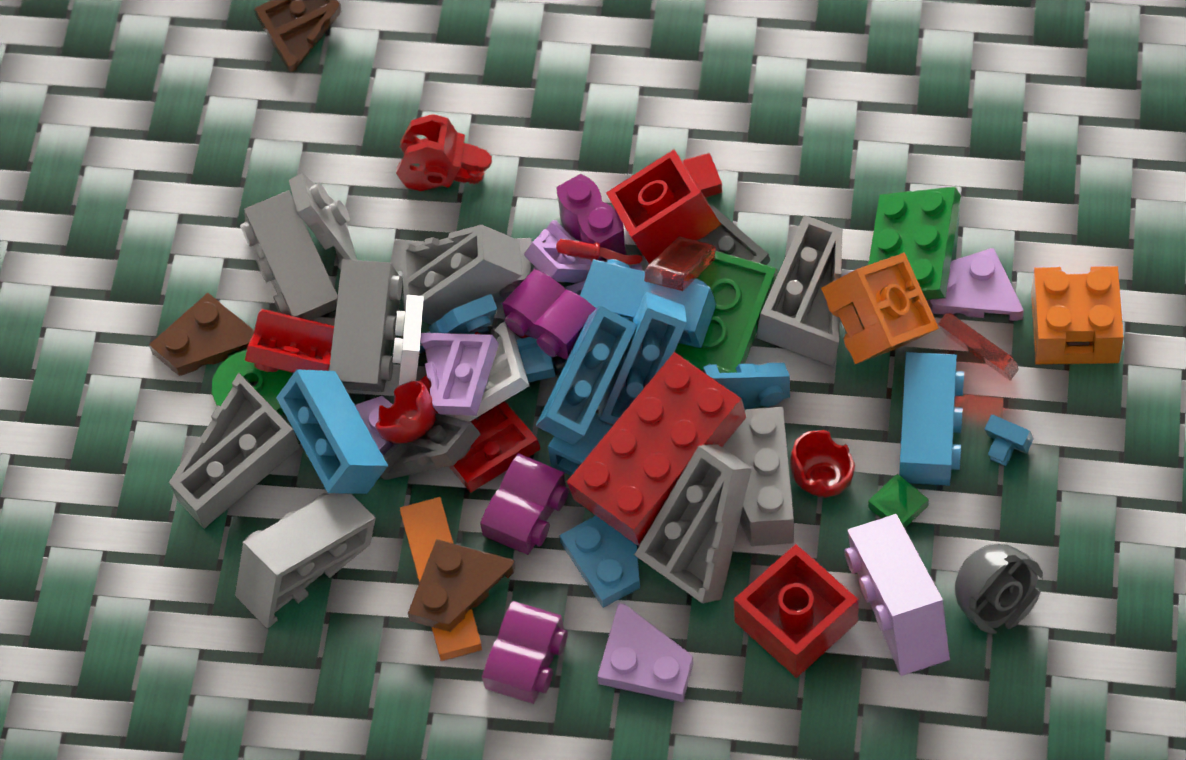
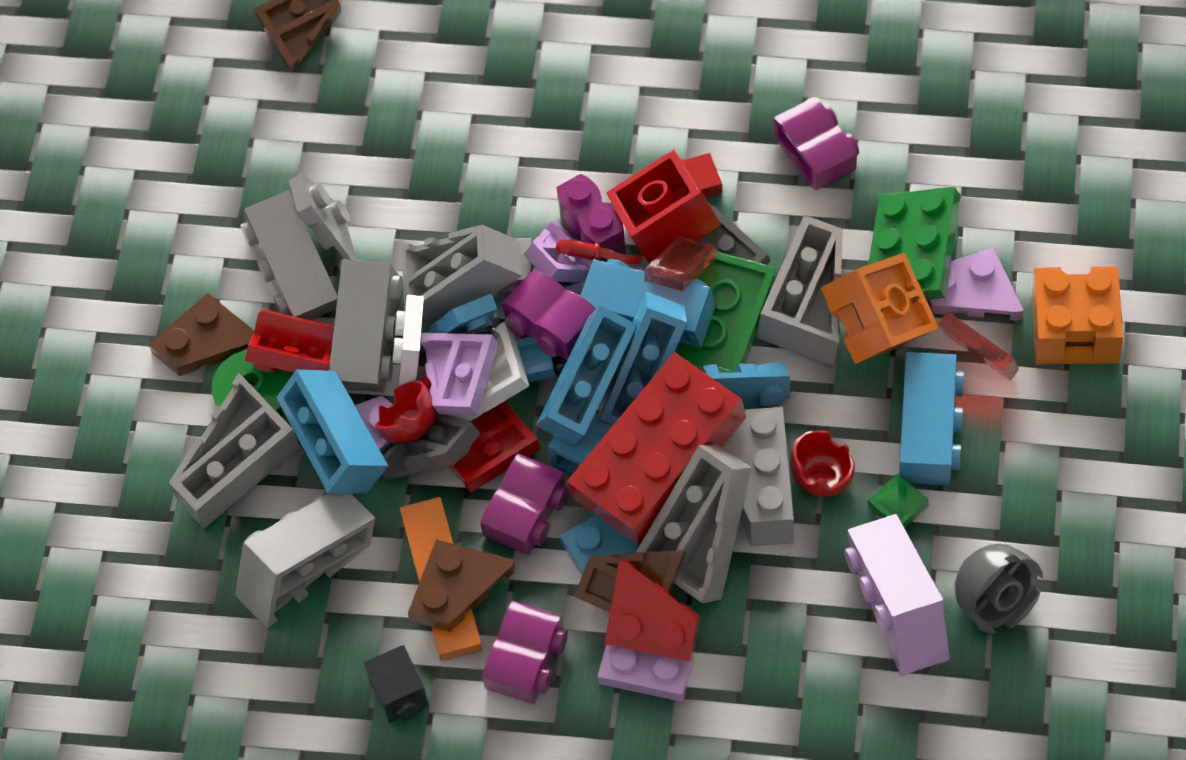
(396, 684): none -> black brick
(440, 155): red hinge -> none
(601, 571): none -> reddish brown wing
(648, 617): none -> red wing
(796, 610): red brick -> none
(816, 143): none -> magenta brick
(1006, 438): dark azure tile -> none

